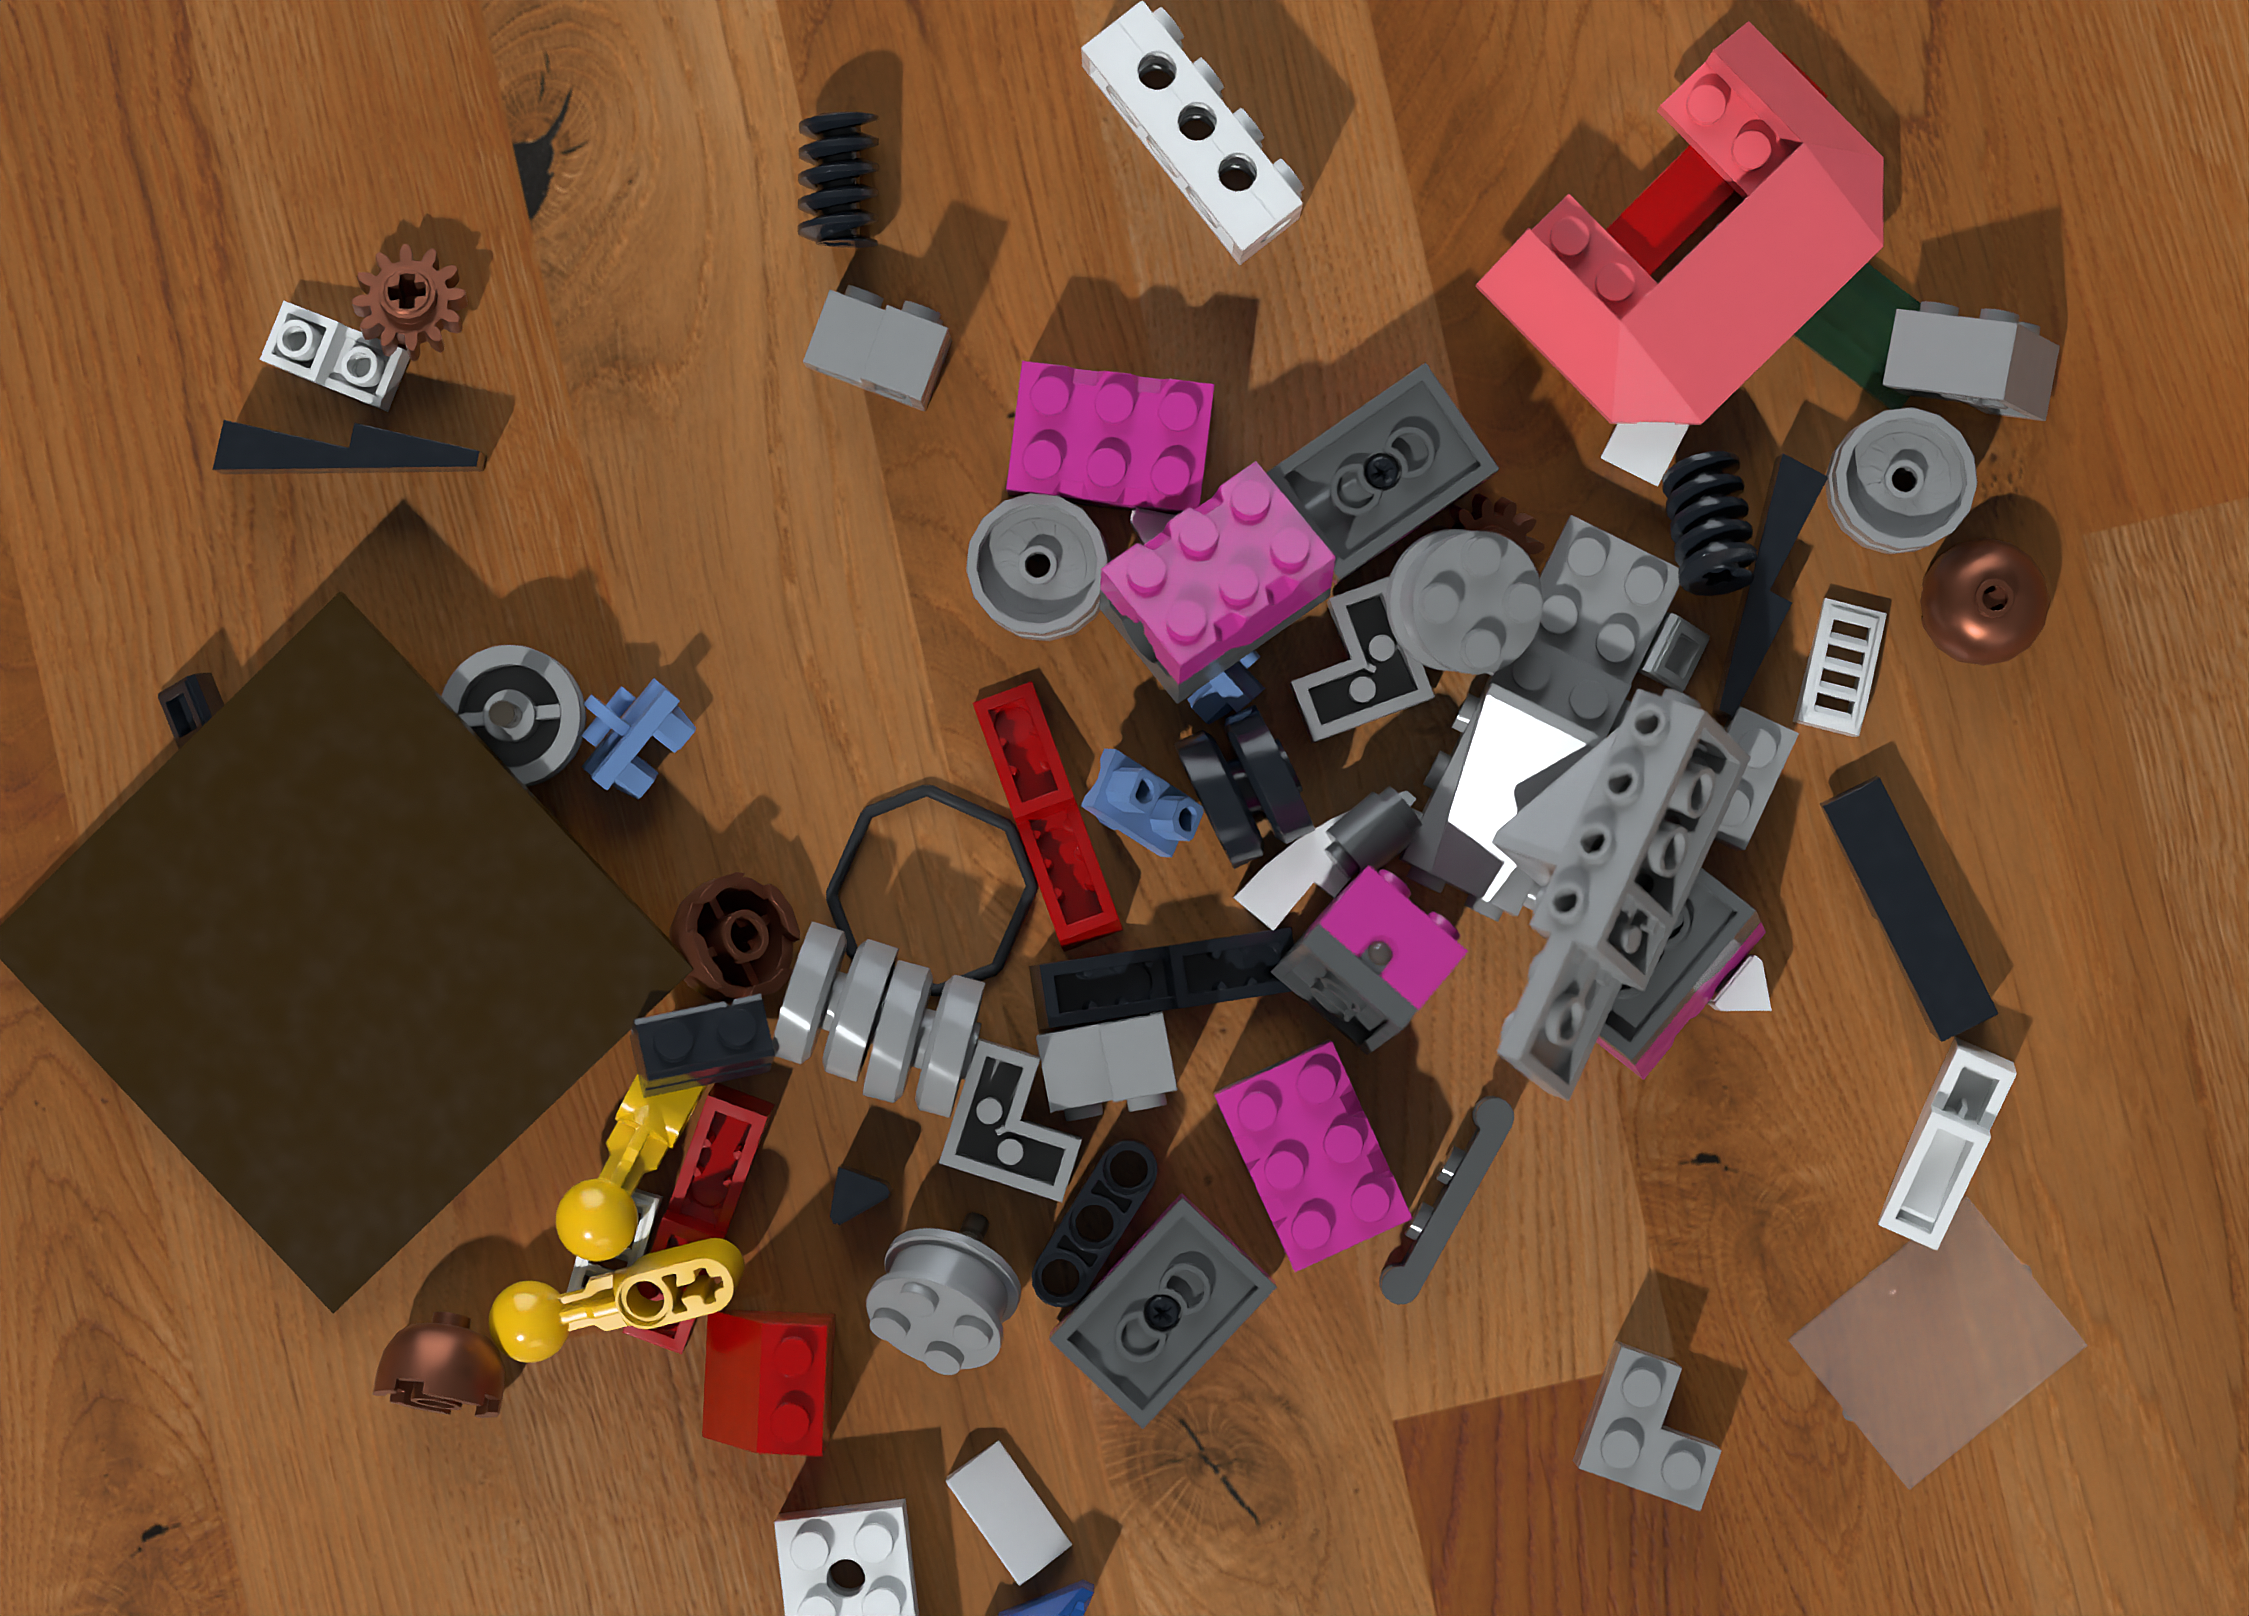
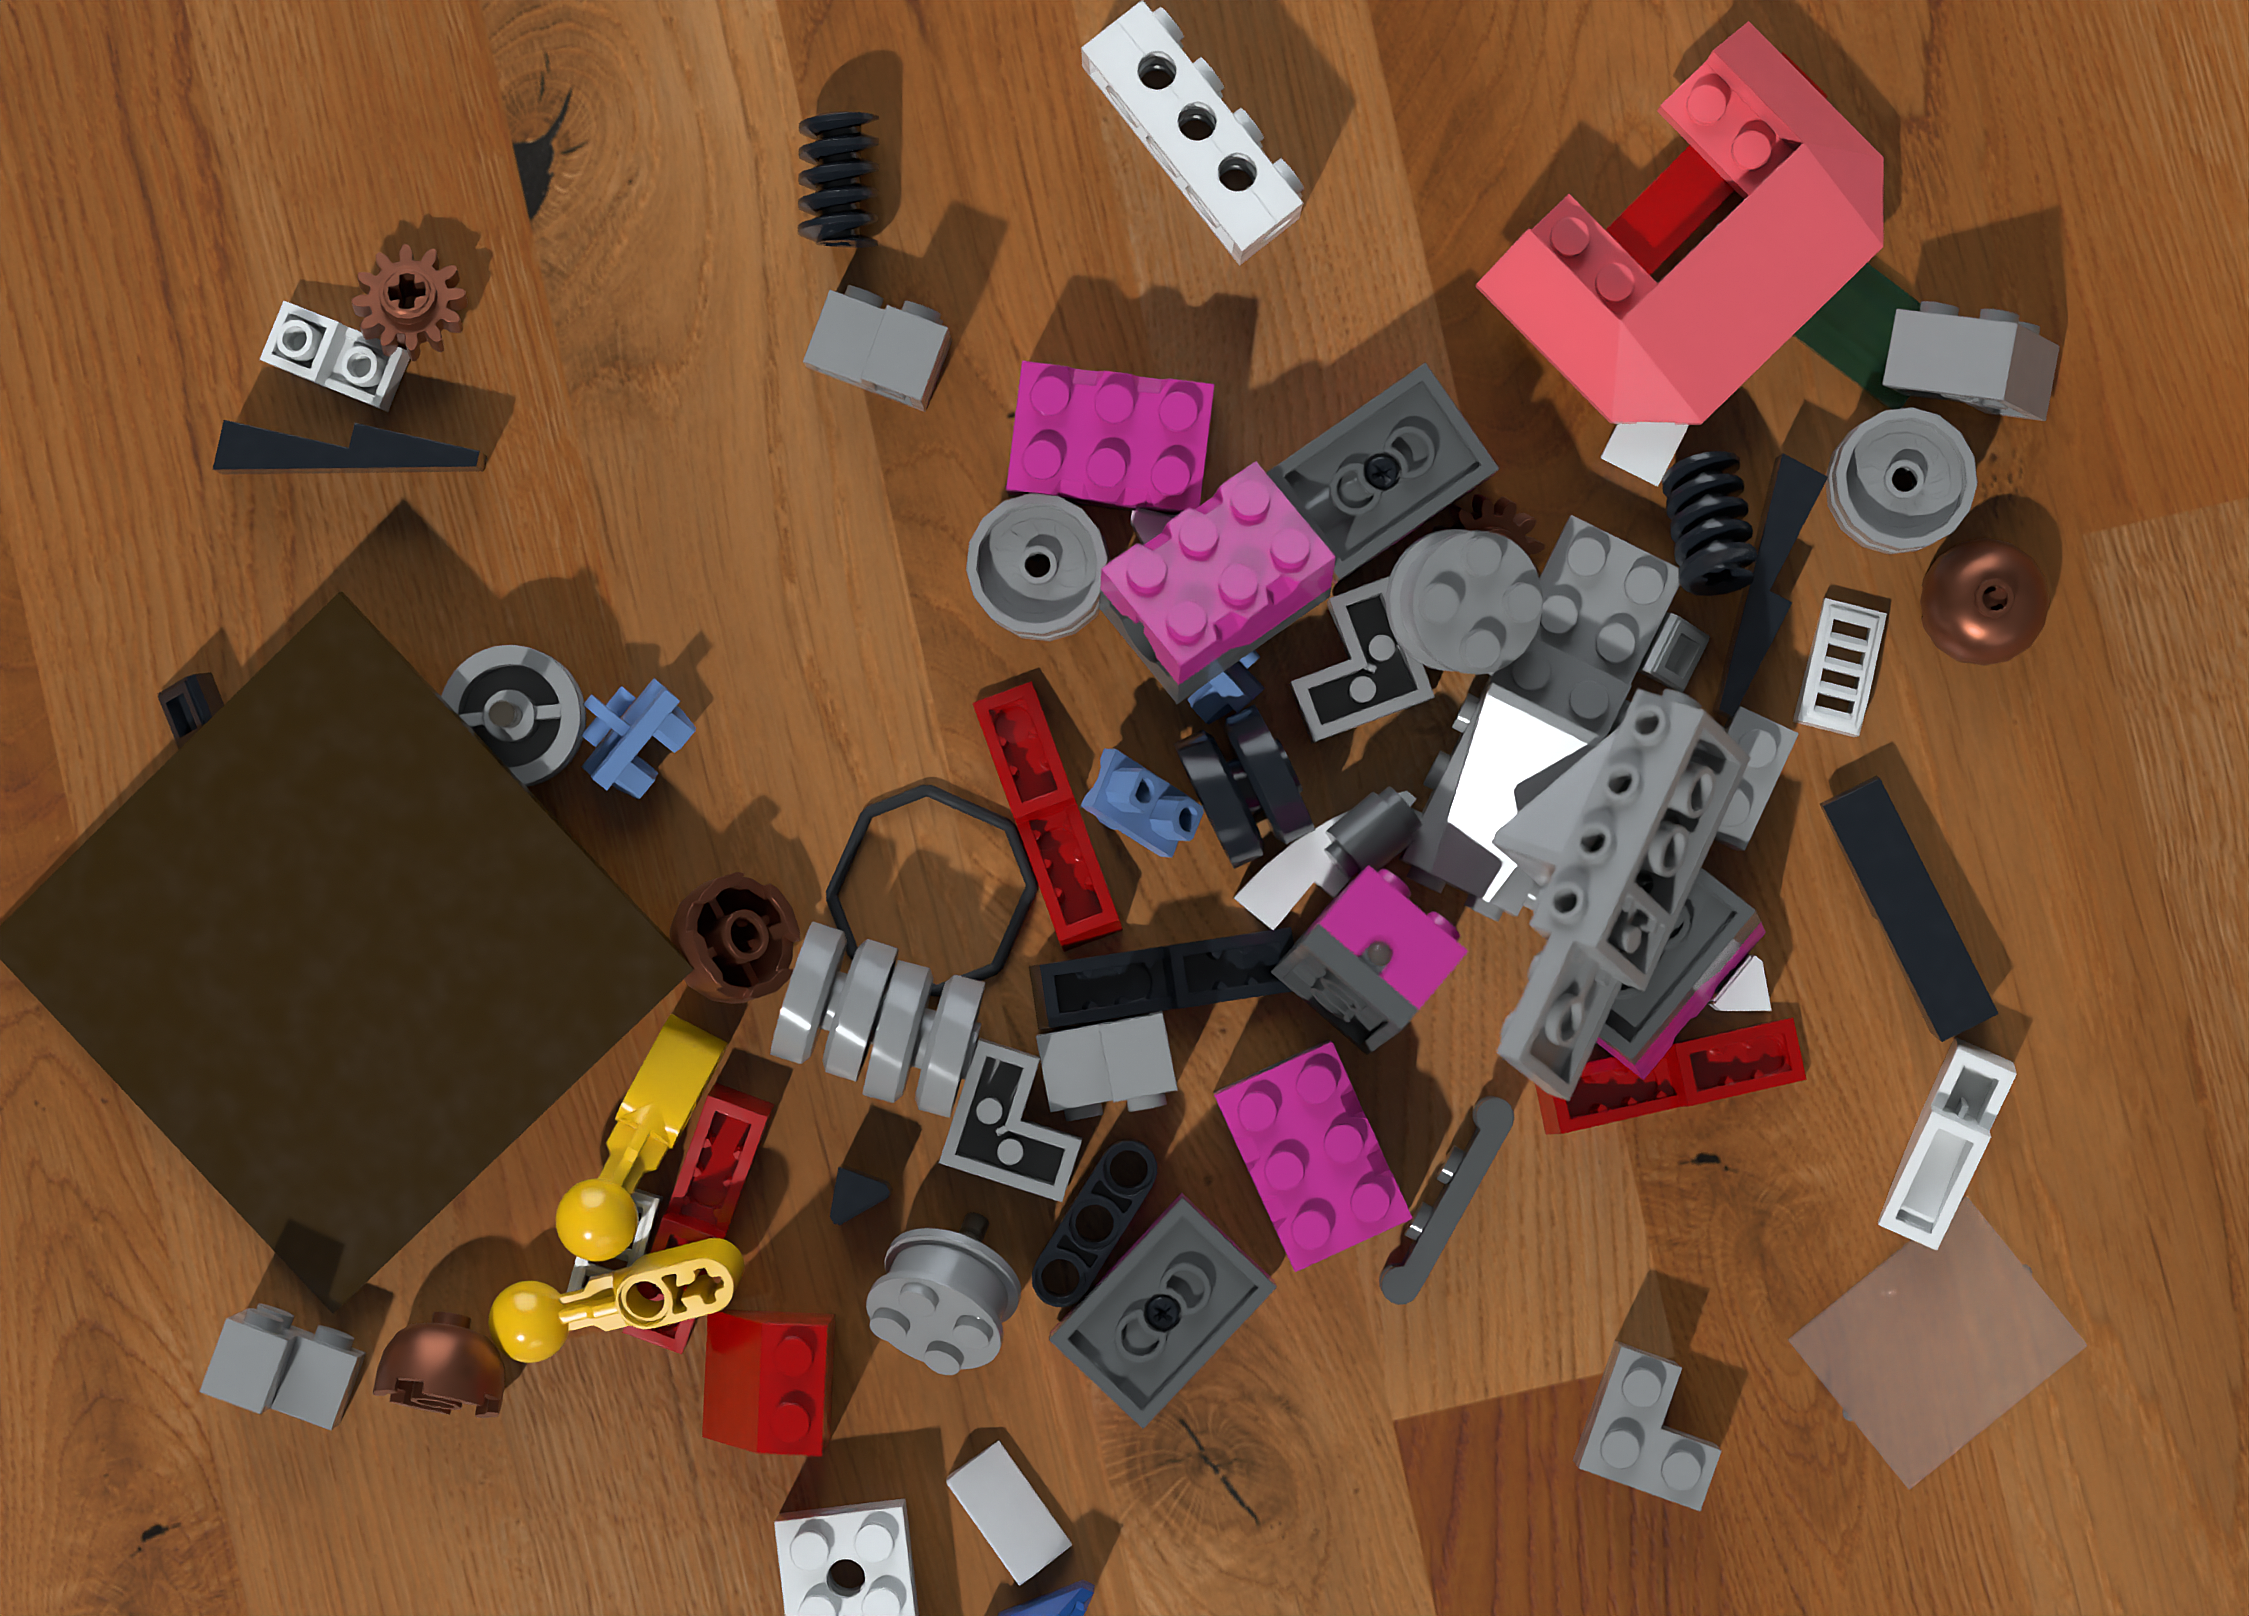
(281, 1367): none -> light grey brick
(702, 1045): black brick -> none
(1686, 1076): none -> red slope

